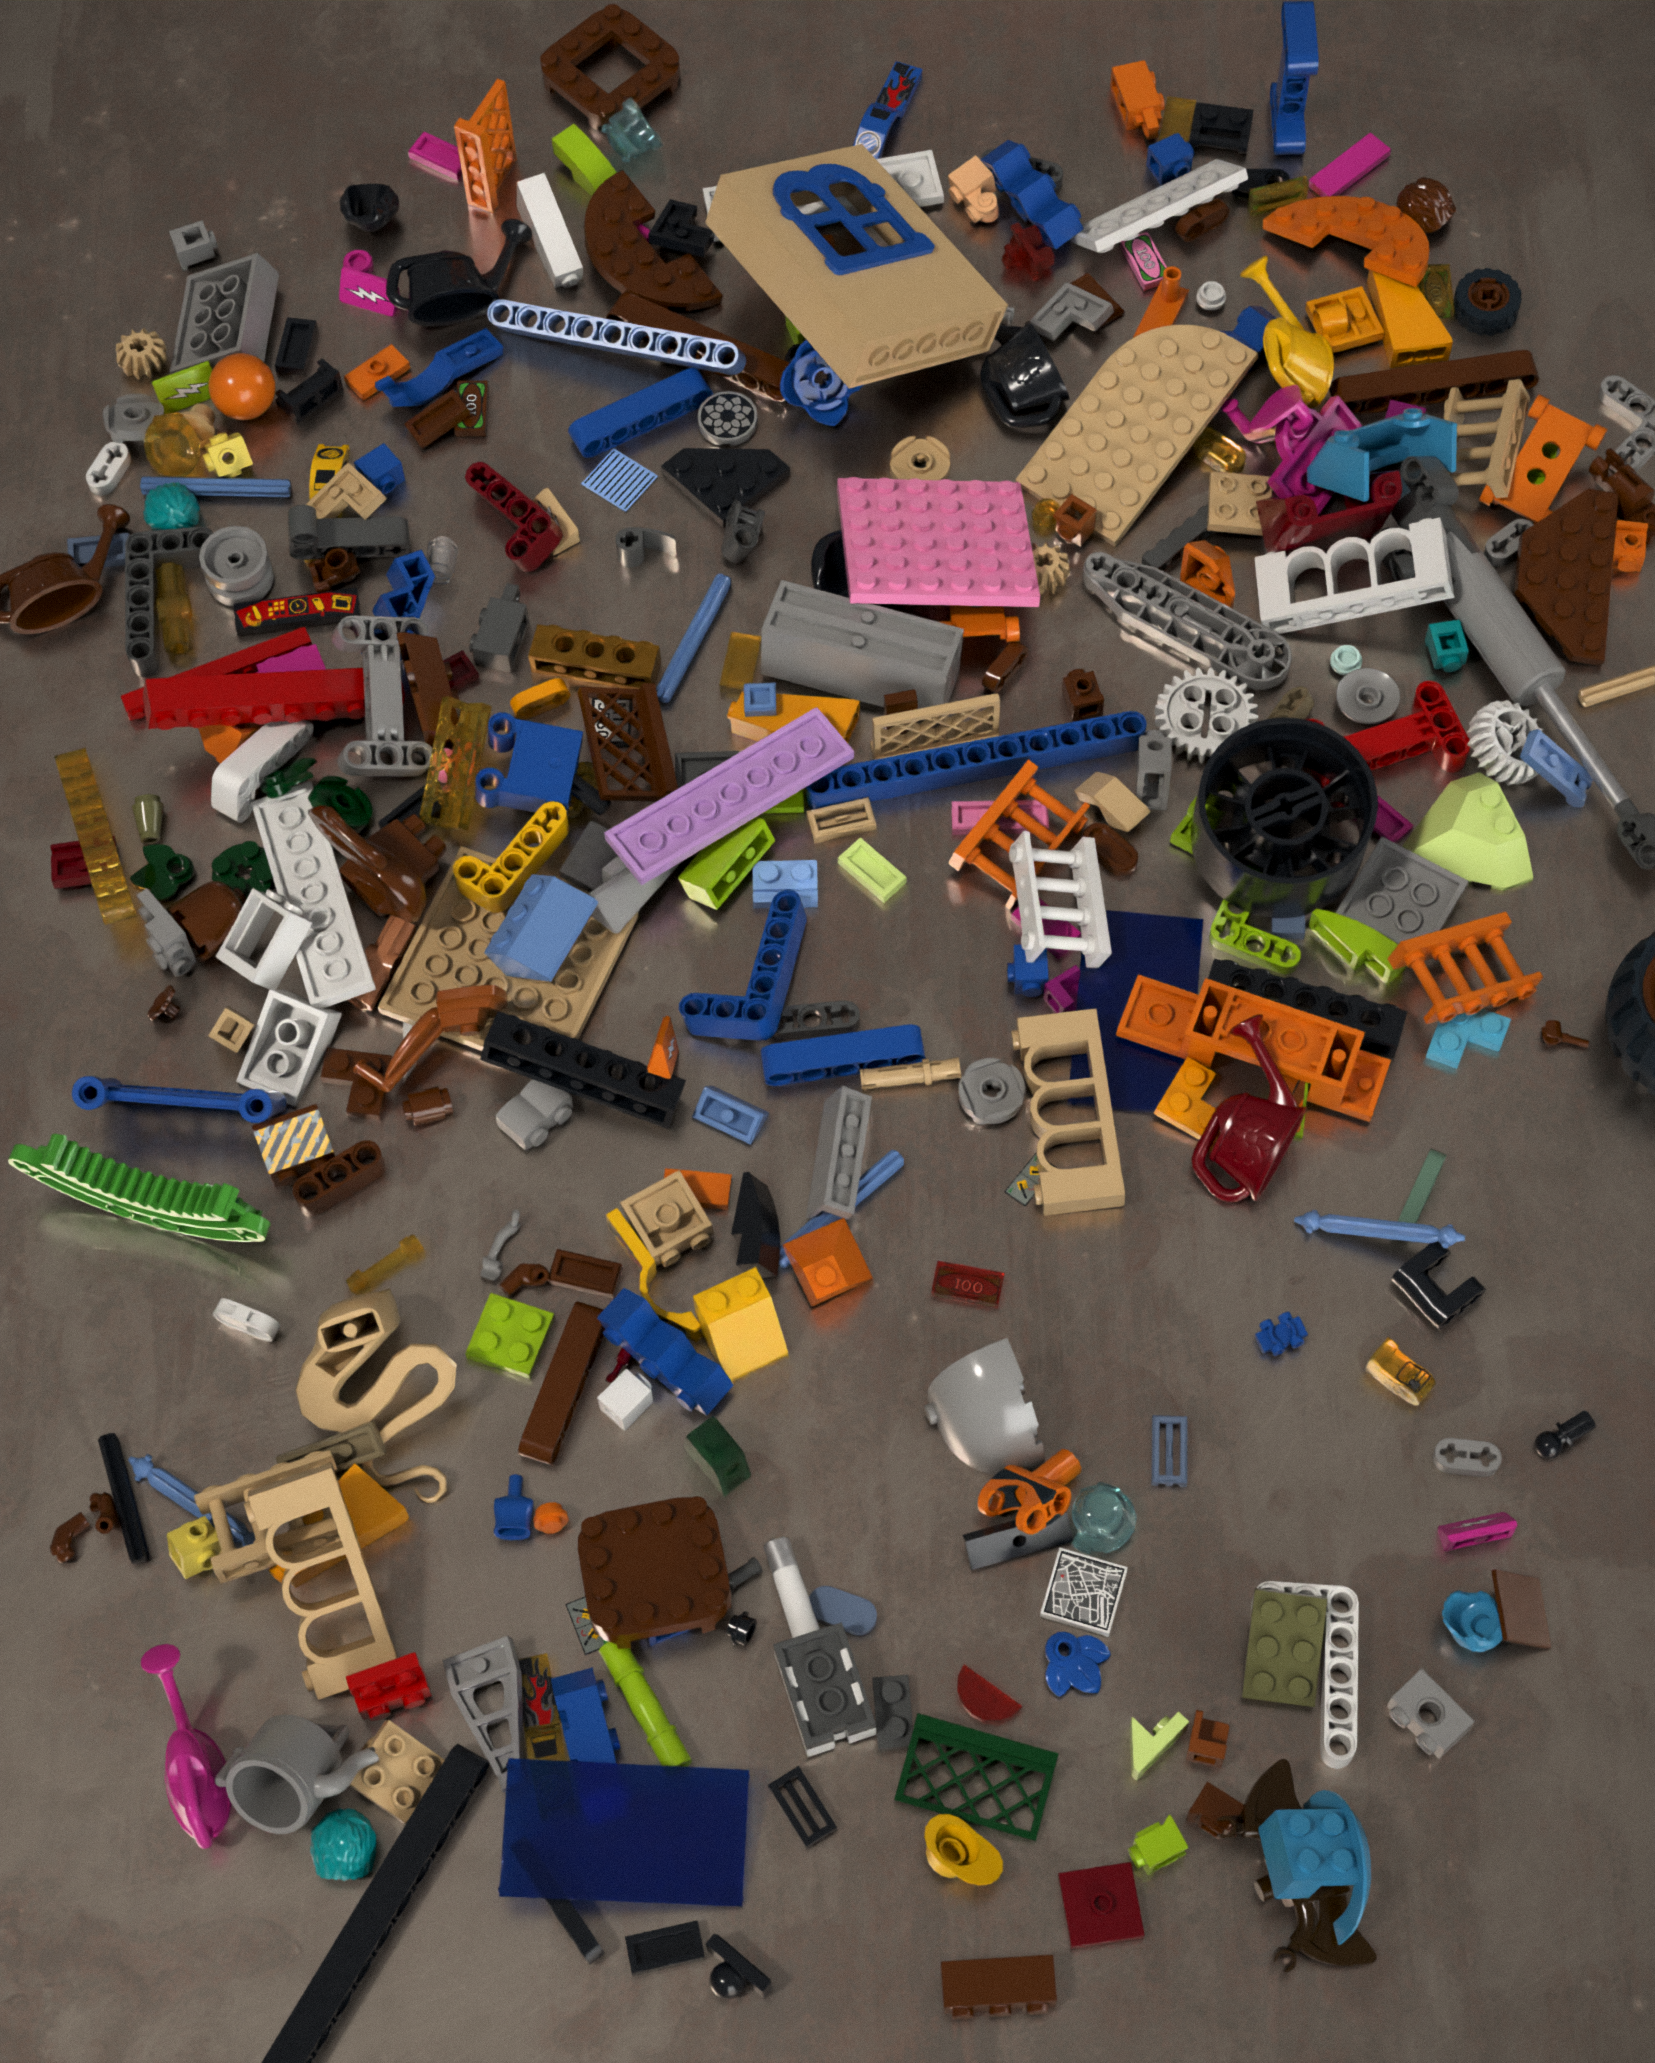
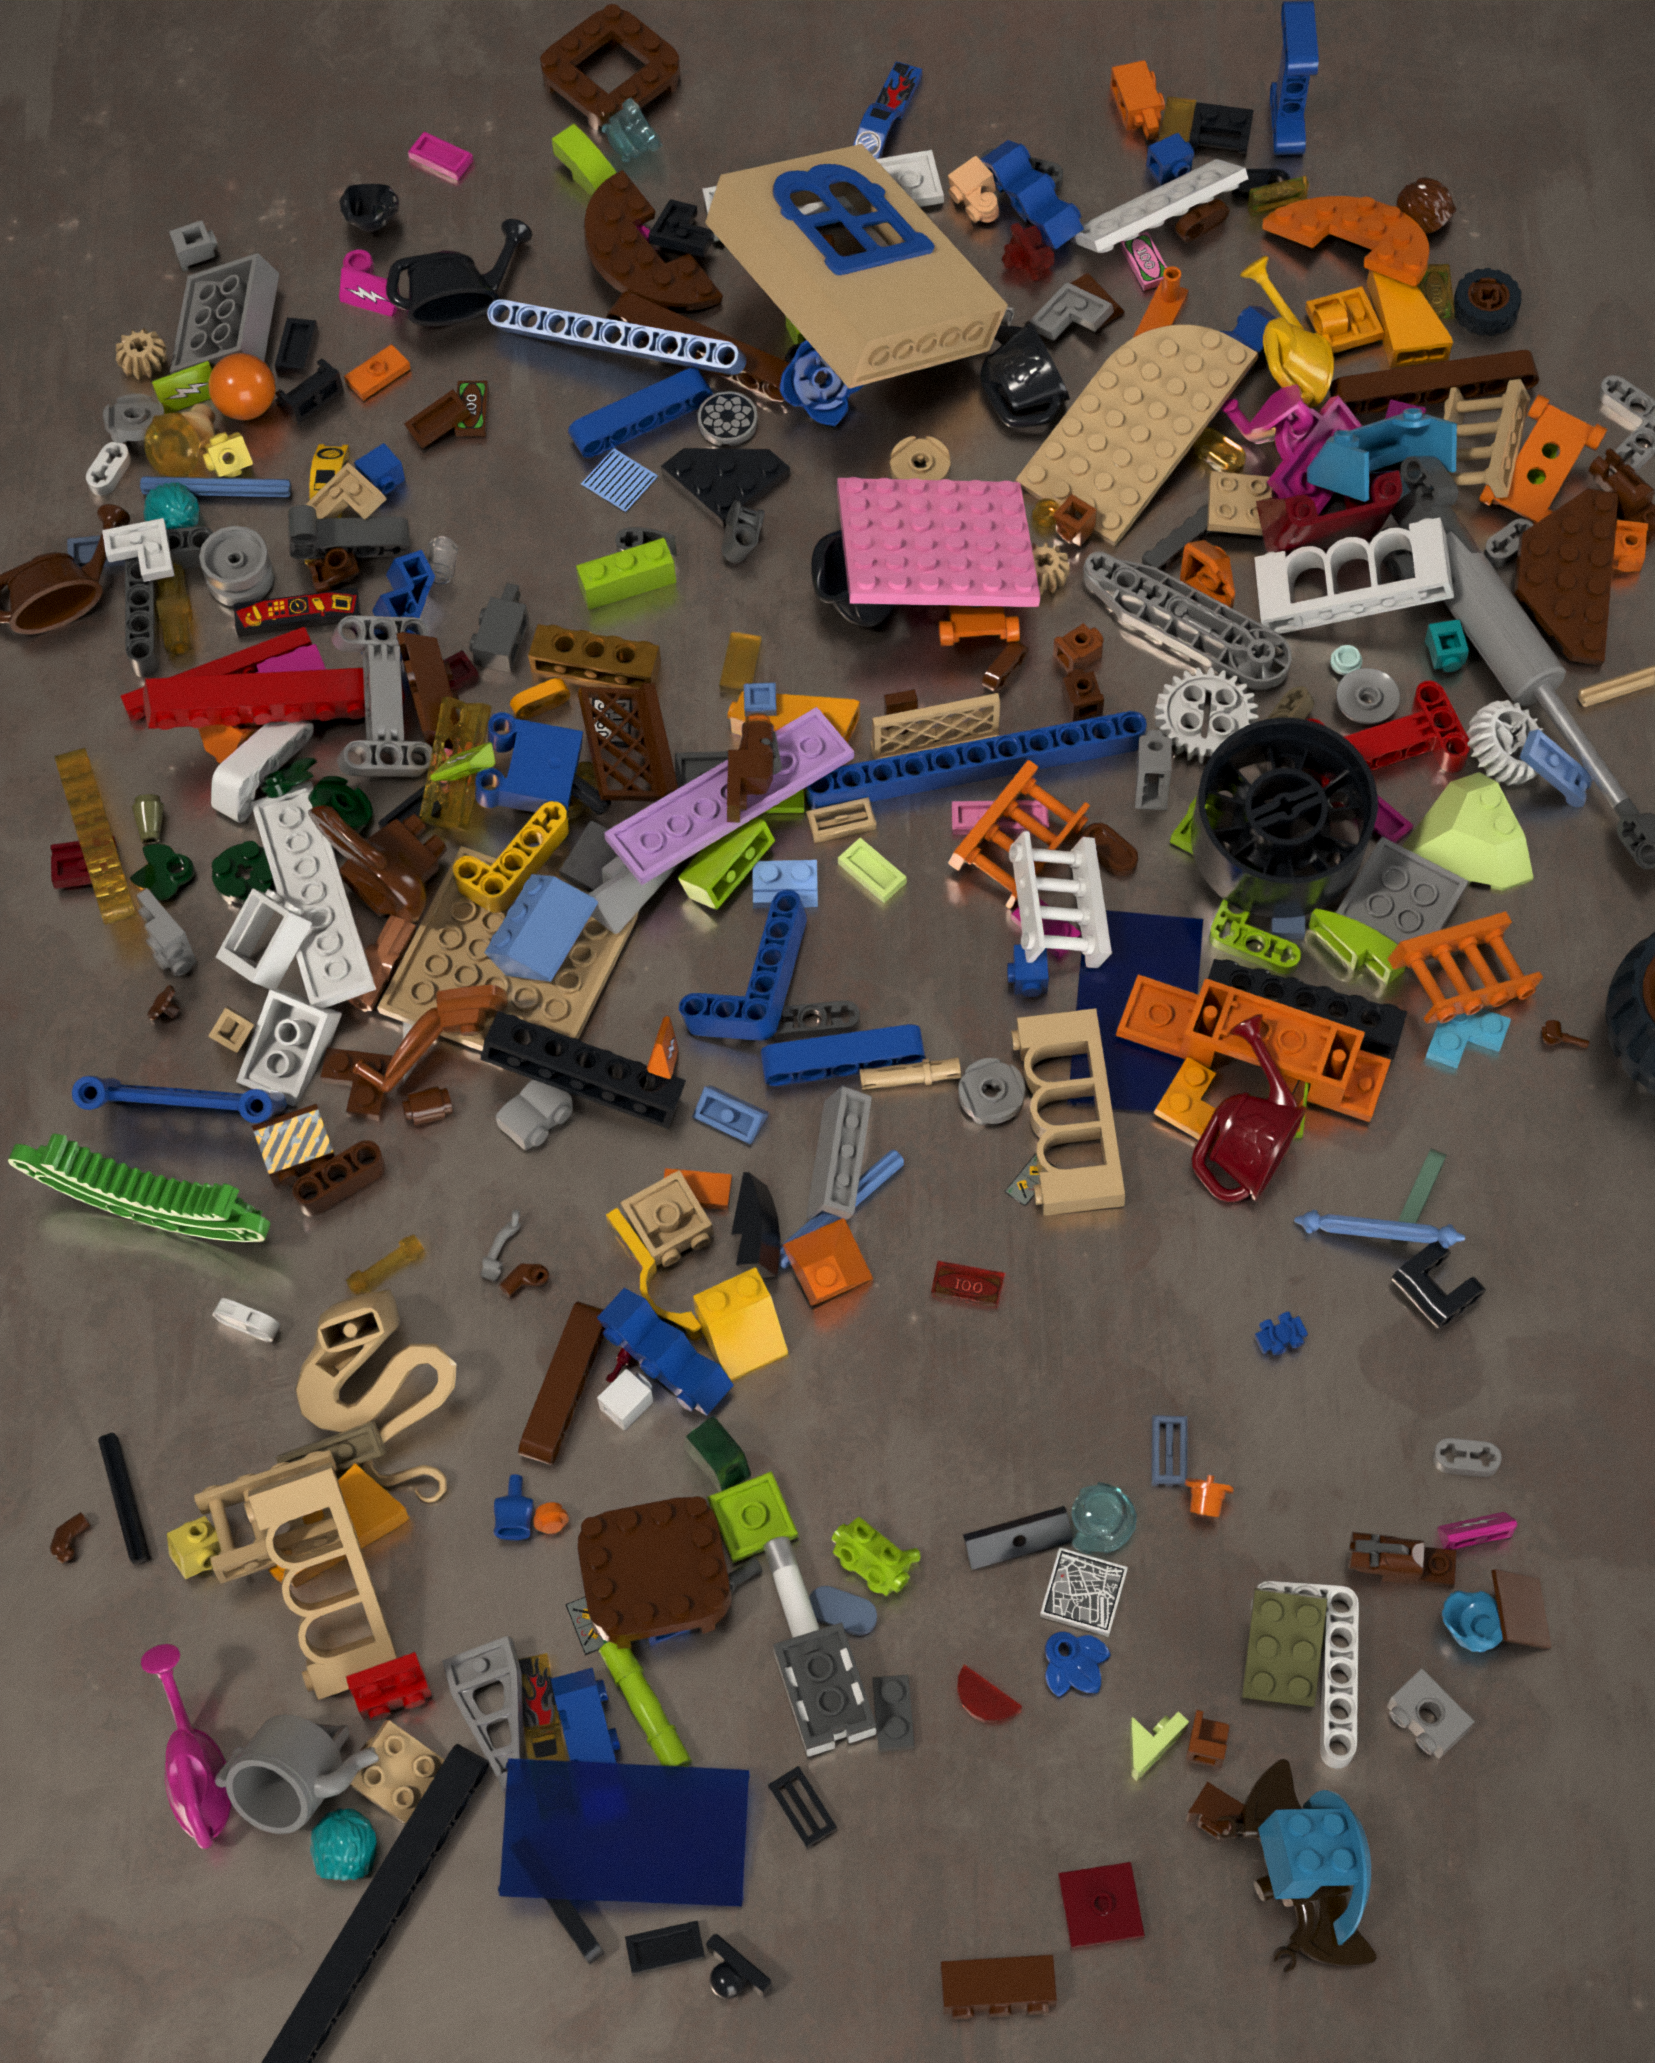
(105, 1505): reddish brown arm -> none
(141, 540): none -> white plate
(183, 1495): medium blue wheel -> none
(208, 916): reddish brown cylinder -> none
(444, 368): blue piece -> none
(466, 763): none -> lime slope
(486, 148): orange fence -> none
(510, 1335): lime plate -> none
(512, 506): dark red beam -> none
(549, 231): white slope -> none
(550, 505): tan slope -> none
(585, 1273): reddish brown tile -> none
(626, 573): none -> lime brick
(693, 638): medium blue axle -> none
(741, 1629): black plate -> none
(751, 1516): none -> lime plate
(752, 765): none -> reddish brown plate
(858, 648): light grey brick -> none
(873, 1556): none -> lime brick
(961, 1852): yellow piece -> none
(984, 1413): light grey brick -> none
(984, 1745): dark green fence -> none
(1032, 1493): orange connector -> none
(1063, 990): magenta panel -> none
(1078, 648): none -> dark orange brick
(1114, 799): tan slope -> none
(1157, 1846): lime window -> none
(1207, 1495): none -> orange piece
(1211, 296): white plate -> none
(1349, 166): dark pink tile -> none
(1400, 1373): clear yellow leg -> none
(1402, 1560): none -> reddish brown plate
(1550, 1443): black axle -> none

